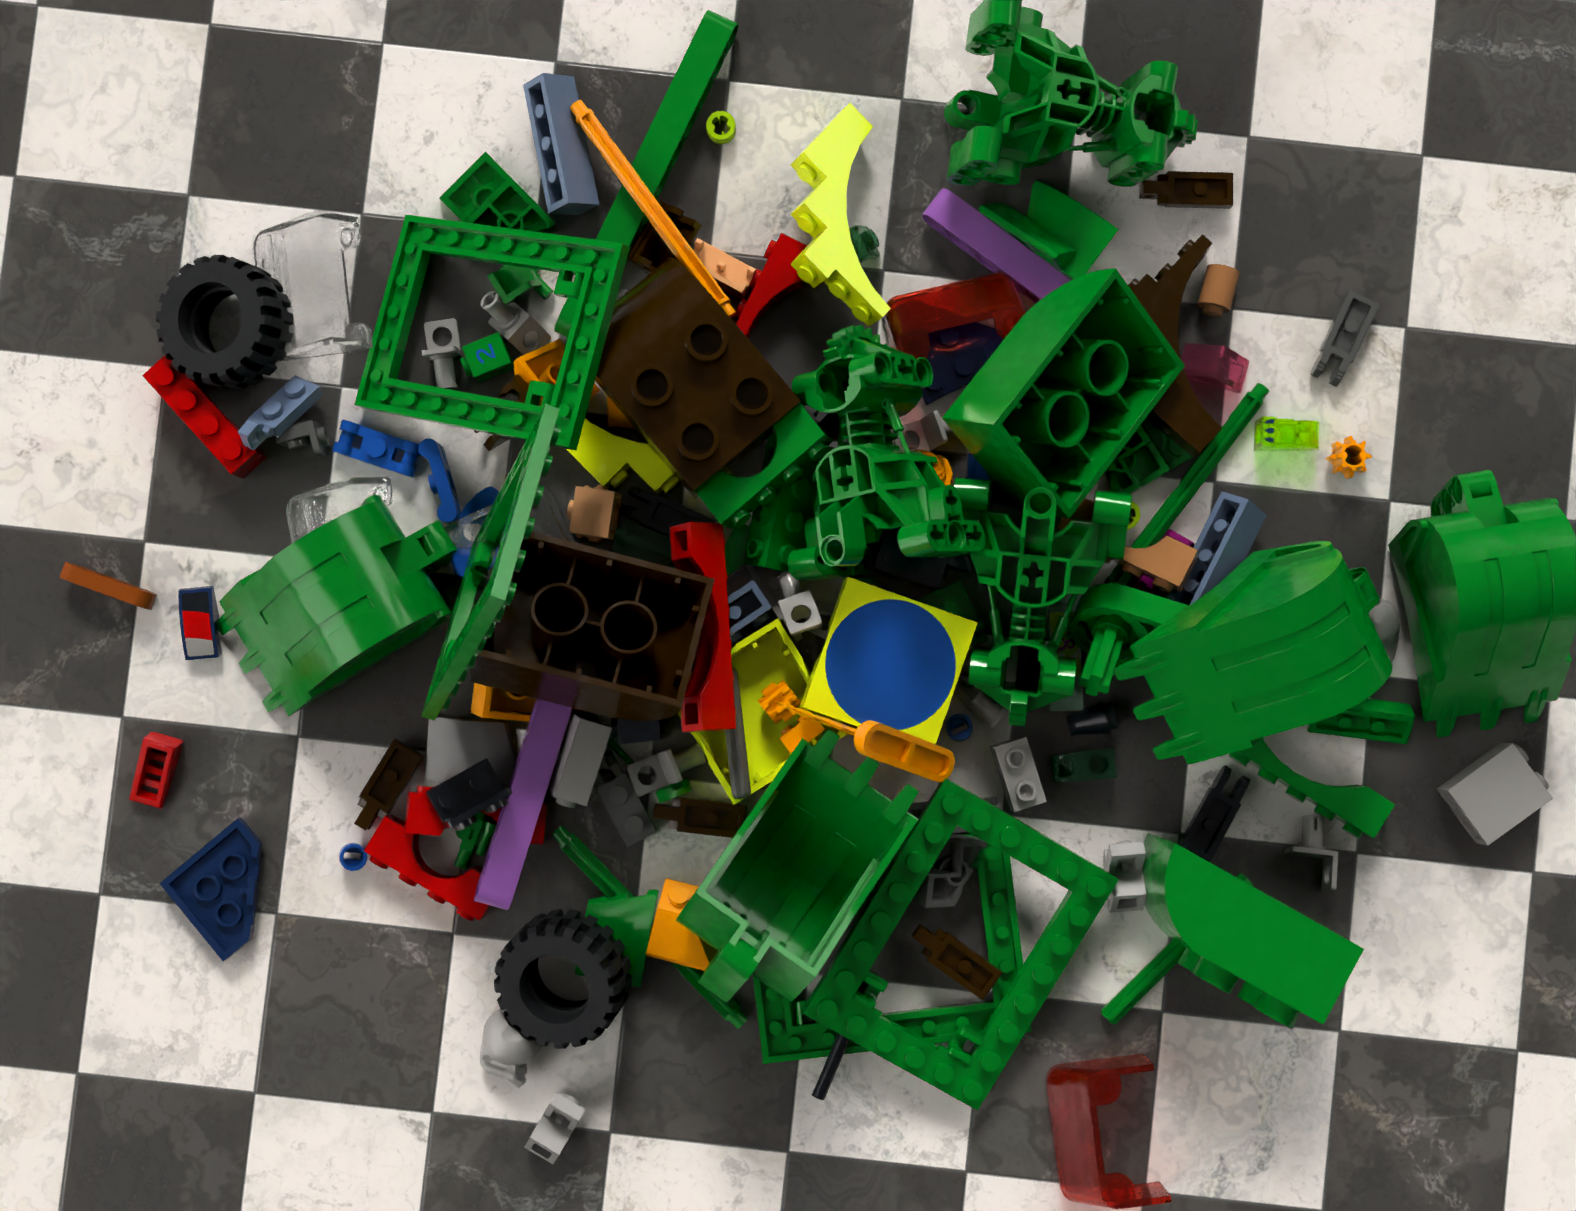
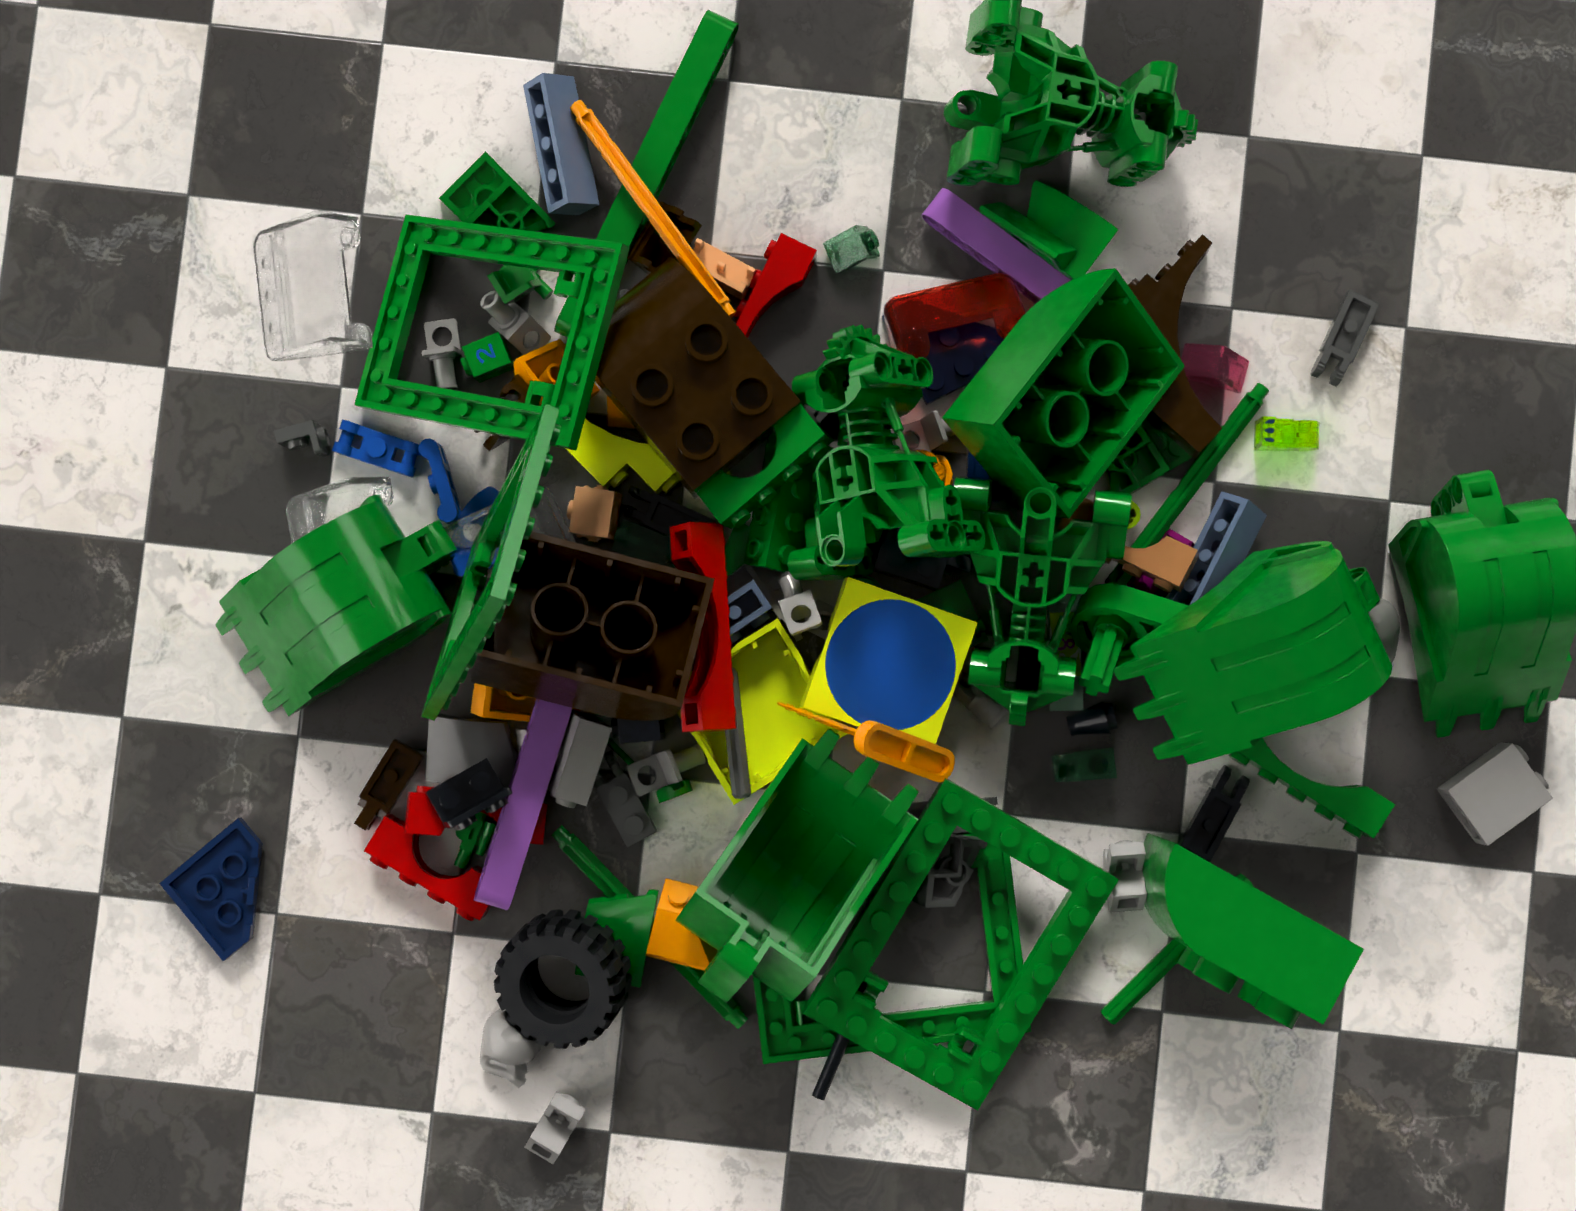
(108, 585): dark orange beam -> none
(164, 743): red slope -> none
(188, 311): black tyre -> none
(198, 623): slope -> none
(203, 418): red arch -> none
(279, 411): sand blue hinge -> none
(352, 864): blue hinge -> none
(702, 816): dark brown hinge -> none
(719, 116): lime bush -> none
(778, 693): light orange gear -> none
(805, 729): light orange piece -> none
(823, 214): neon yellow arch -> none
(957, 721): blue hinge -> none
(957, 960): dark brown hinge -> none
(1018, 774): light grey brick -> none
(1072, 1098): clear red windscreen -> none
(1190, 189): dark brown hinge -> none
(1218, 289): medium nougat brick -> none
(1312, 847): light grey bracket -> none
(1358, 457): light orange gear -> none
(1371, 721): green slope -> none

